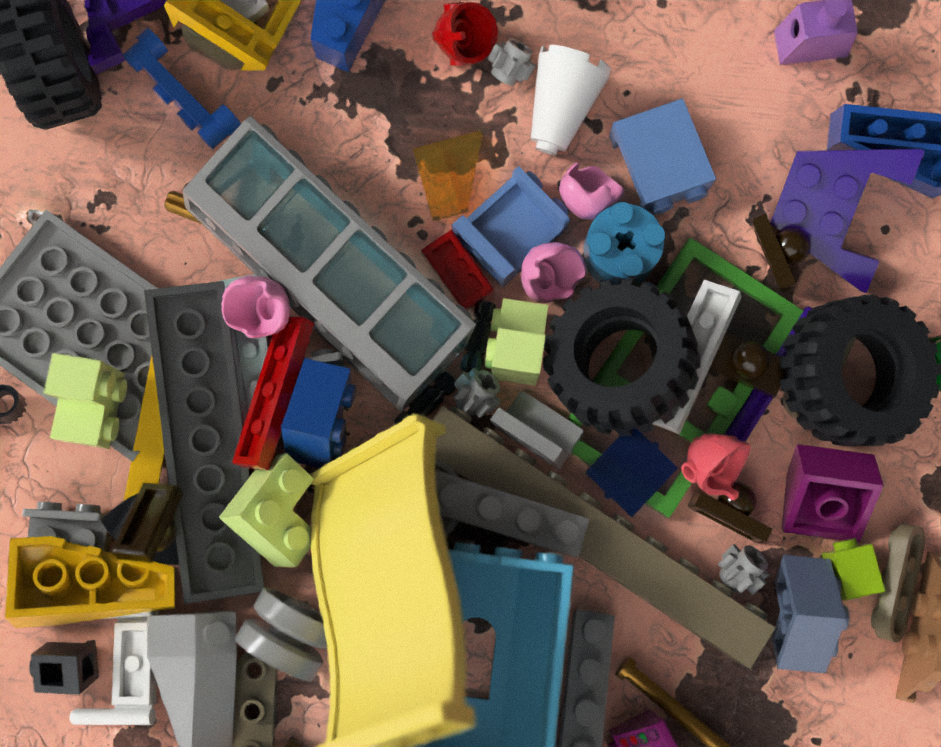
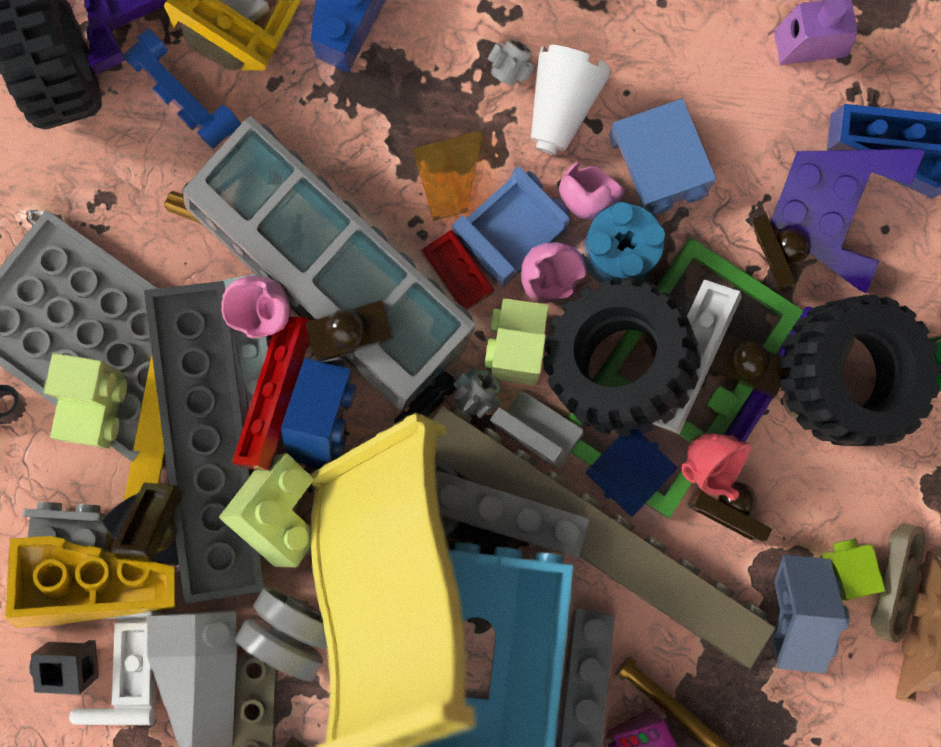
(350, 331): none -> dark brown tile
(465, 32): red helmet -> none
(478, 341): black axle -> none
(743, 569): light grey gear -> none
(830, 492): magenta slope -> none

